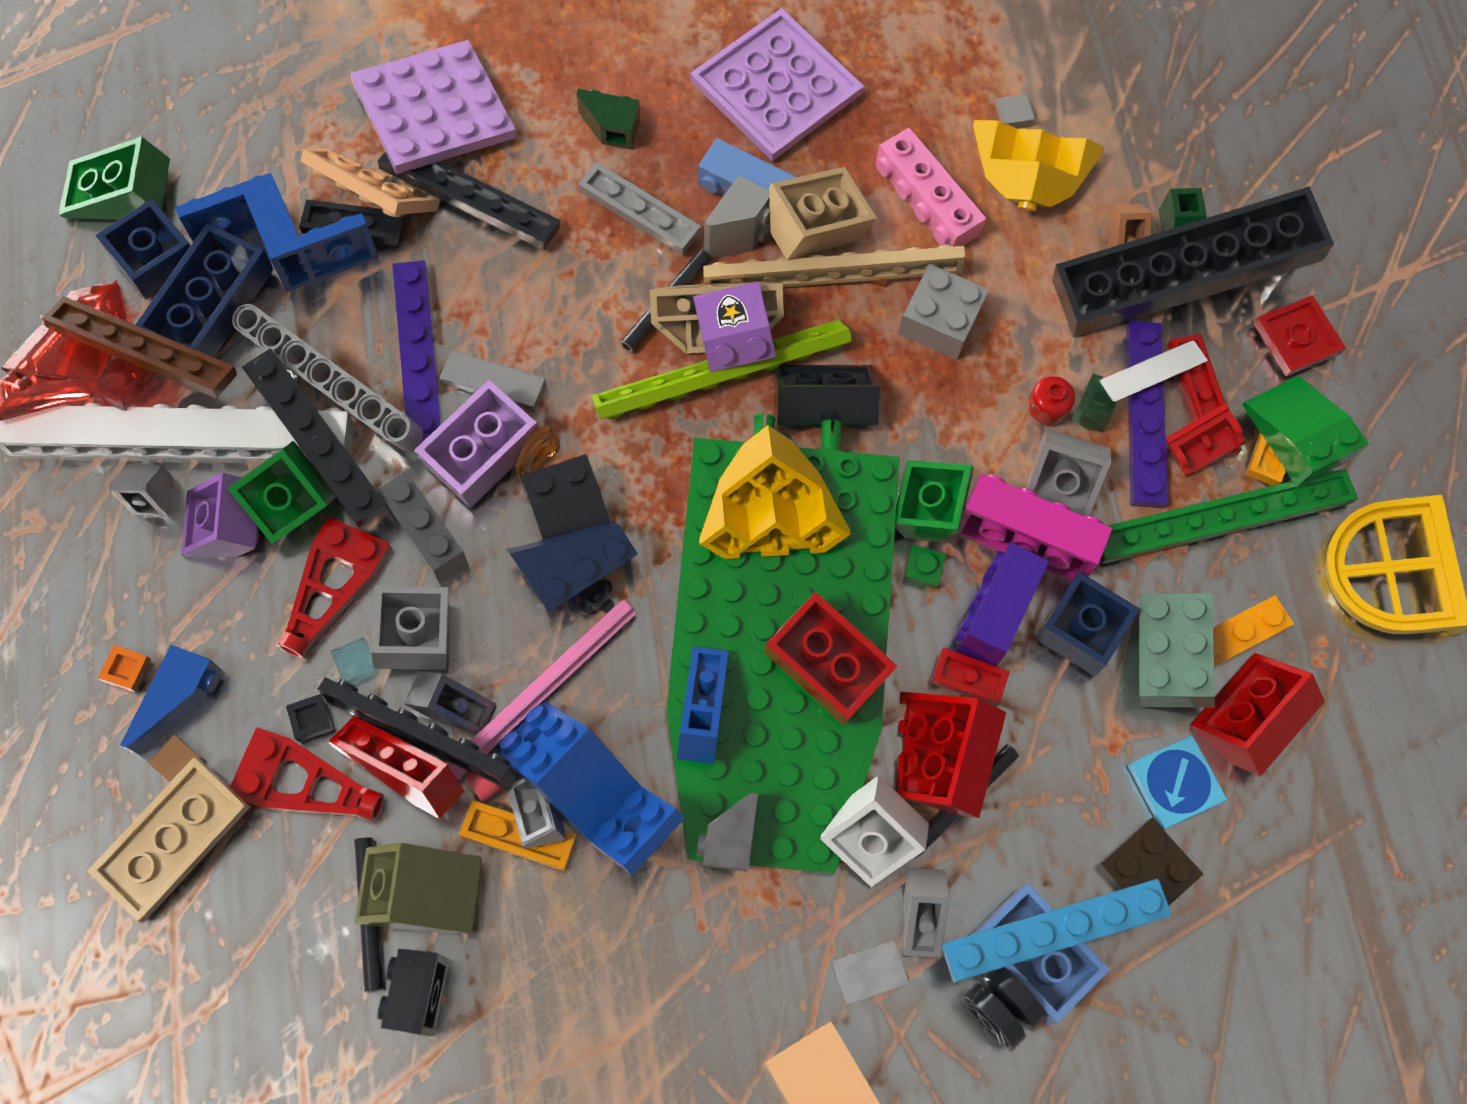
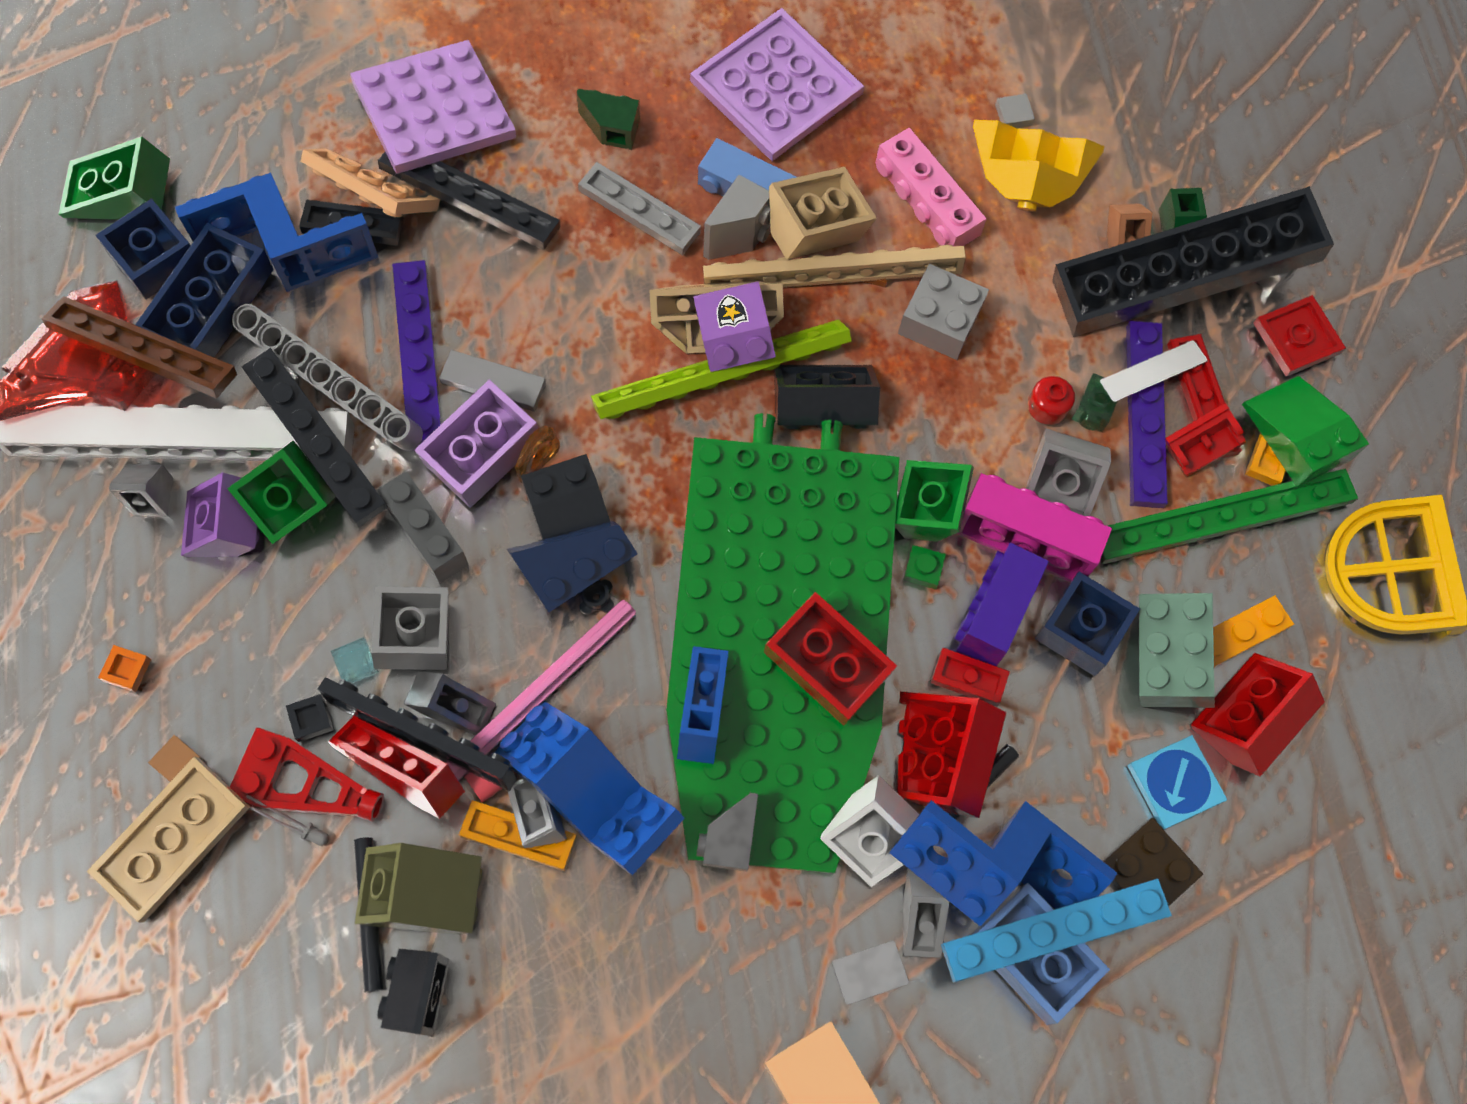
(174, 693): blue slope -> none
(310, 832): none -> piece
(349, 547): red plate -> none
(685, 277): black piece -> none
(771, 503): yellow brick -> none
(983, 875): none -> blue bracket
(1004, 1007): black wheel -> none

